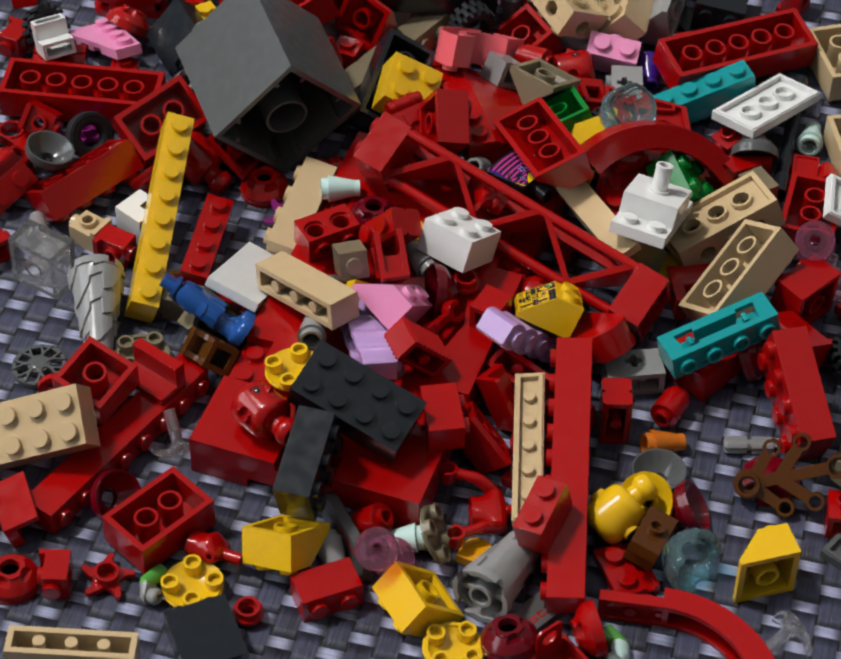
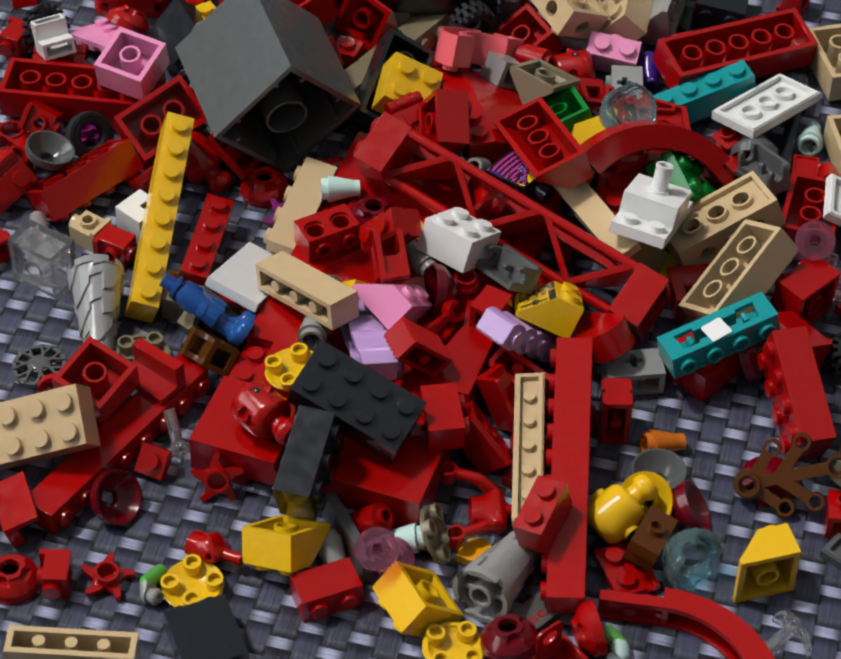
(131, 63): none -> bright pink brick
(153, 461): none -> red plate
(158, 519): red brick -> none
(217, 478): none -> red animal
(248, 605): red plate -> none
(350, 260): dark tan brick -> none
(510, 269): none -> dark grey hinge
(670, 406): red brick -> none
(716, 329): none -> white sticker
(741, 444): light grey piece -> none
(767, 165): none -> dark grey hinge

